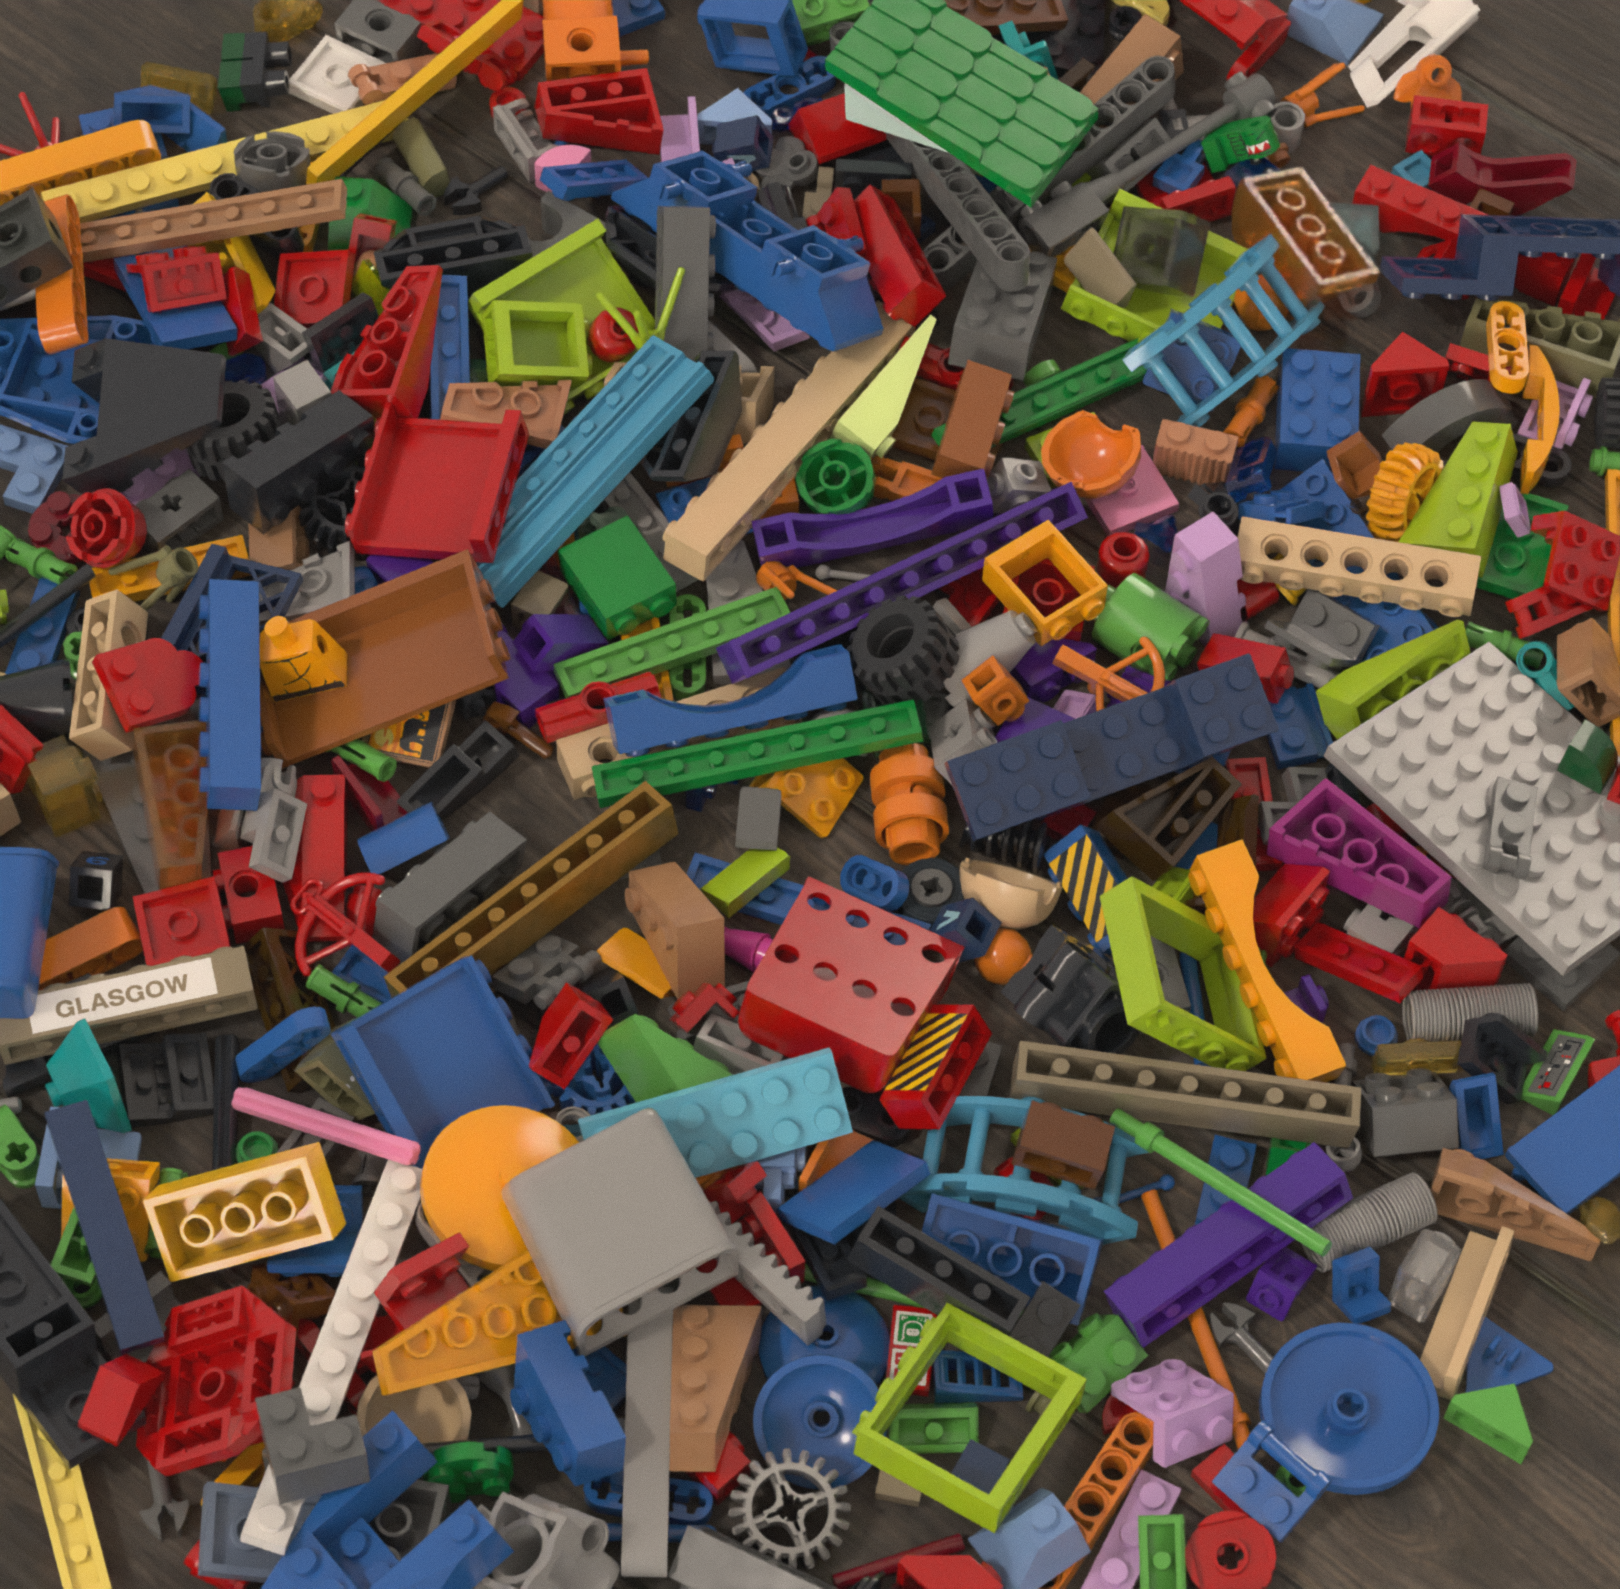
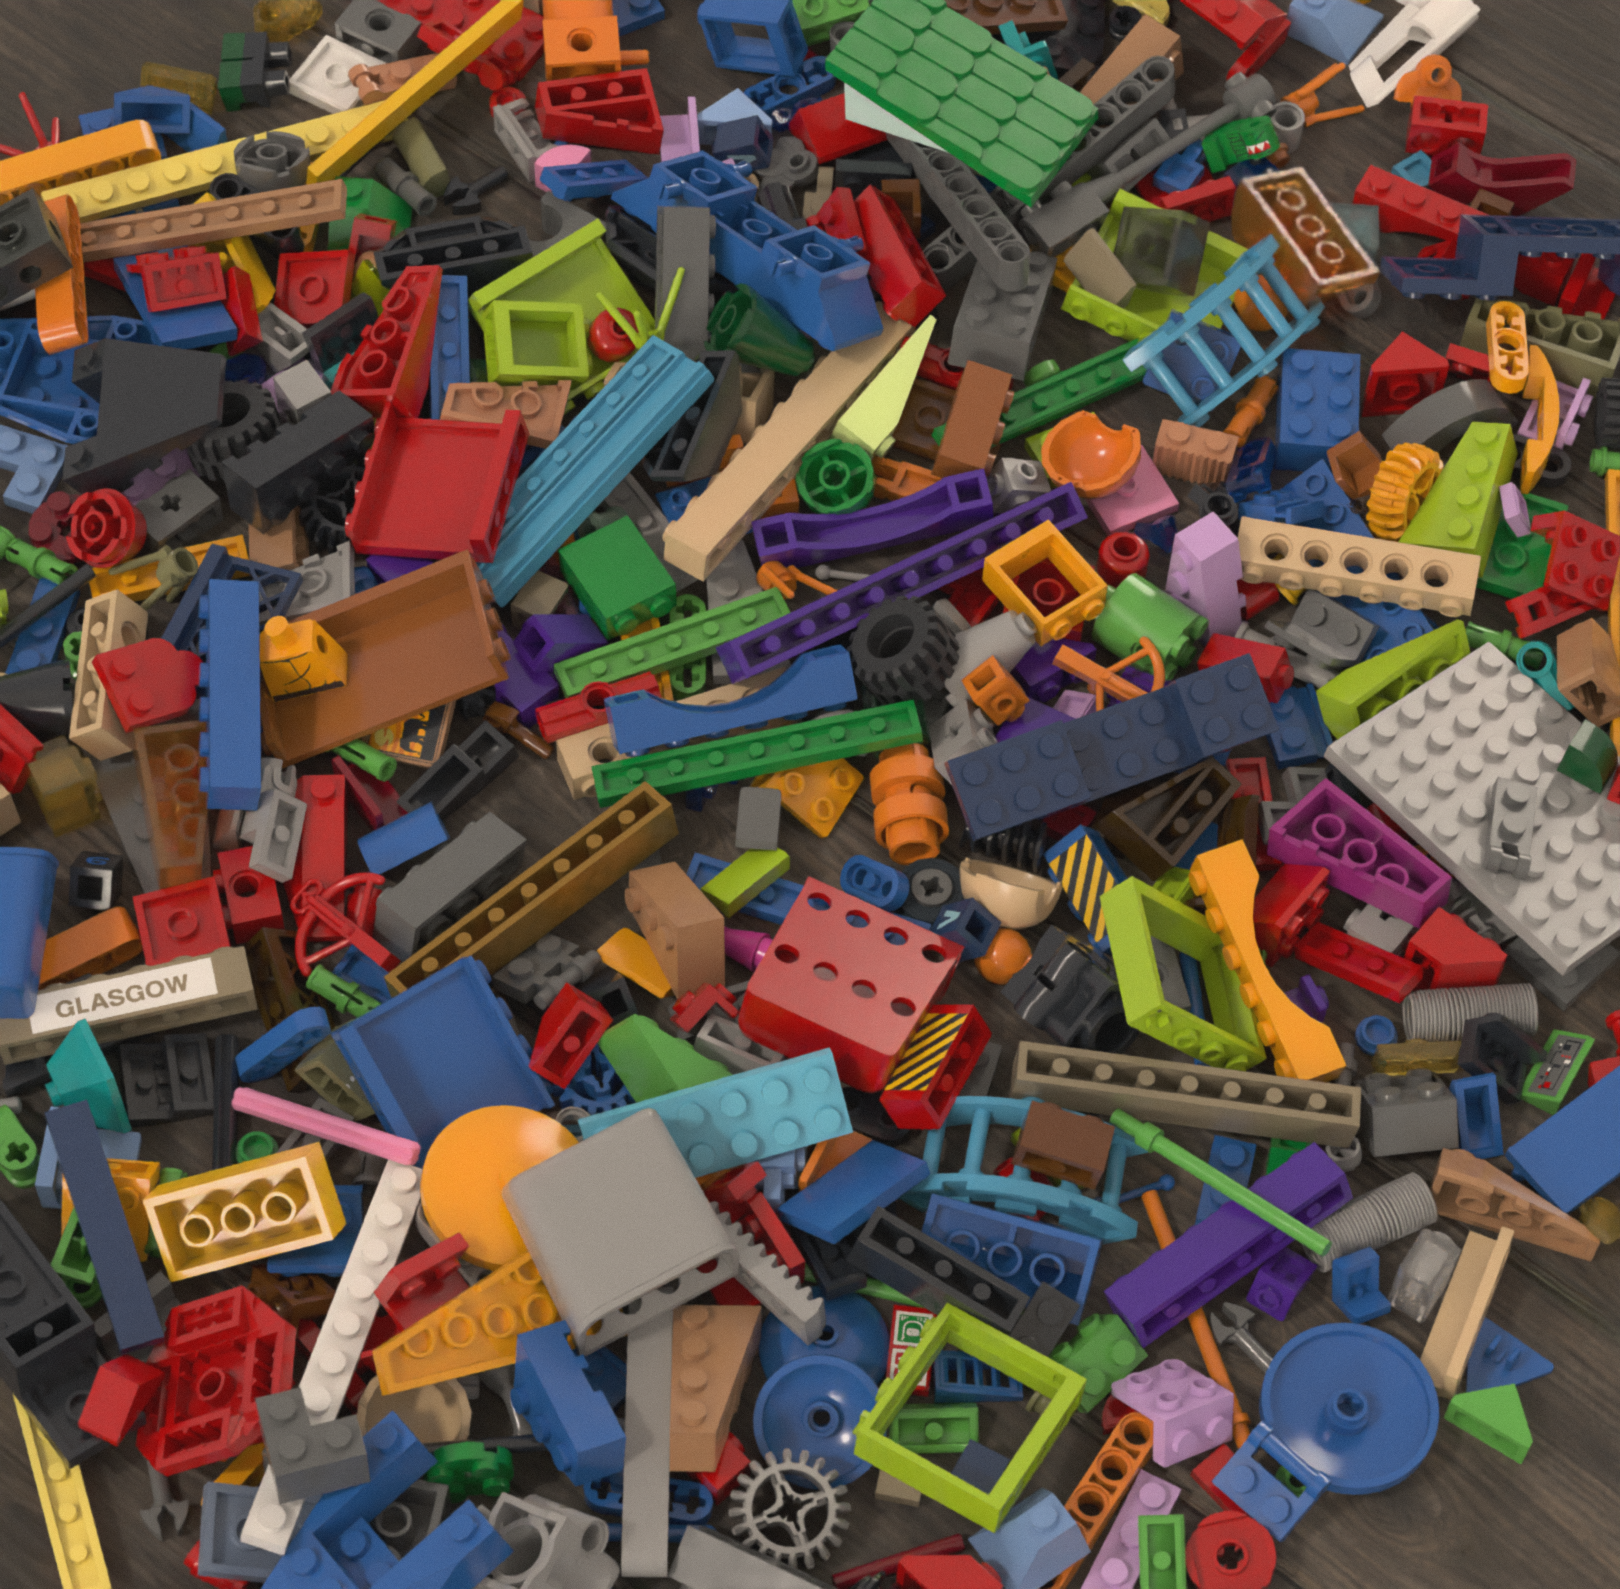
(758, 333): none -> dark green cone

